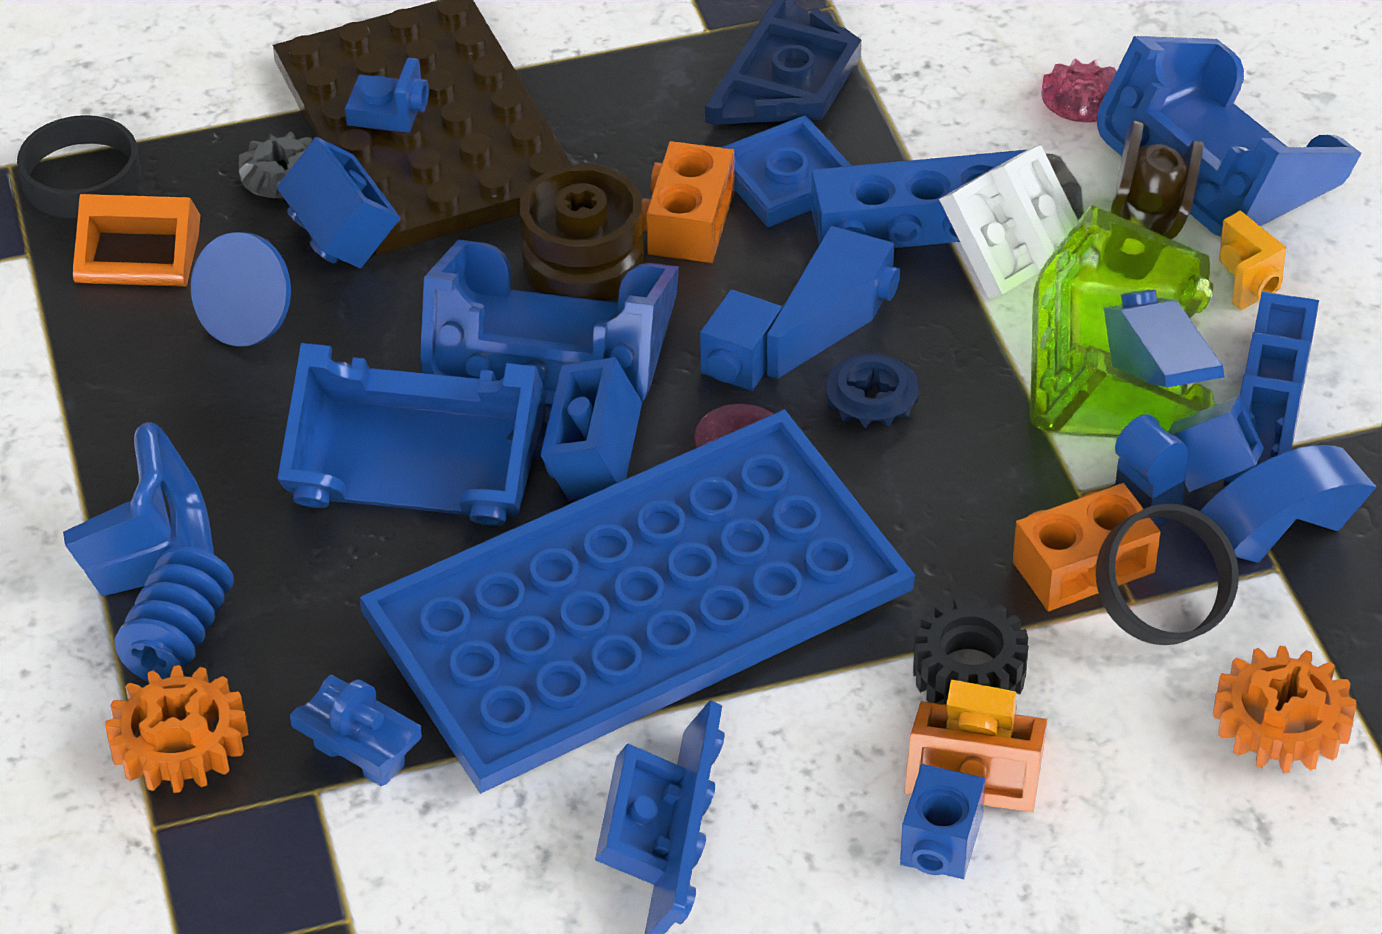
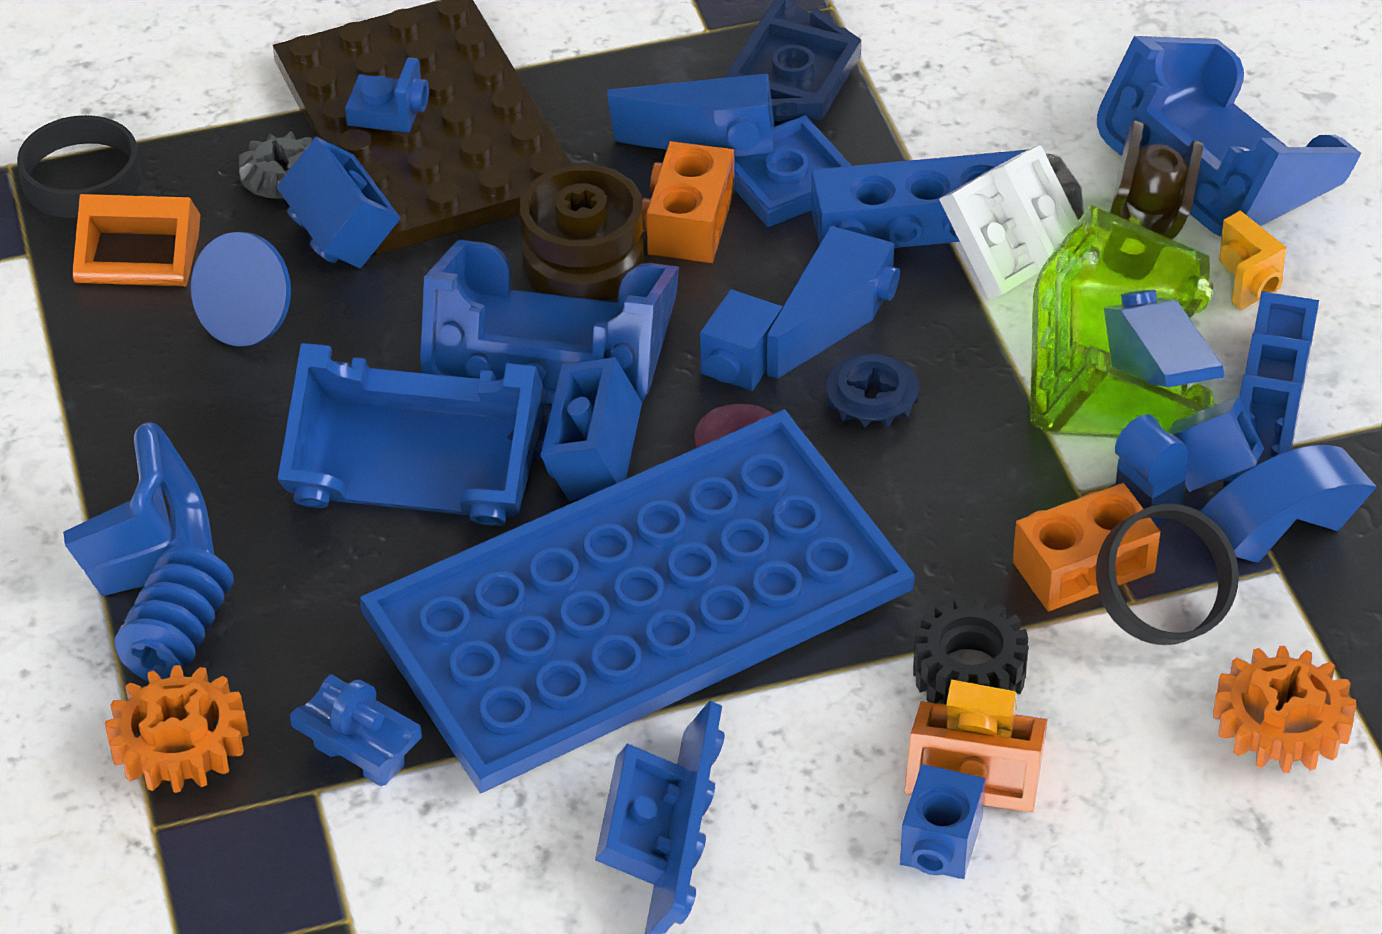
(702, 112): none -> blue slope
(1072, 103): clear pink gear -> none

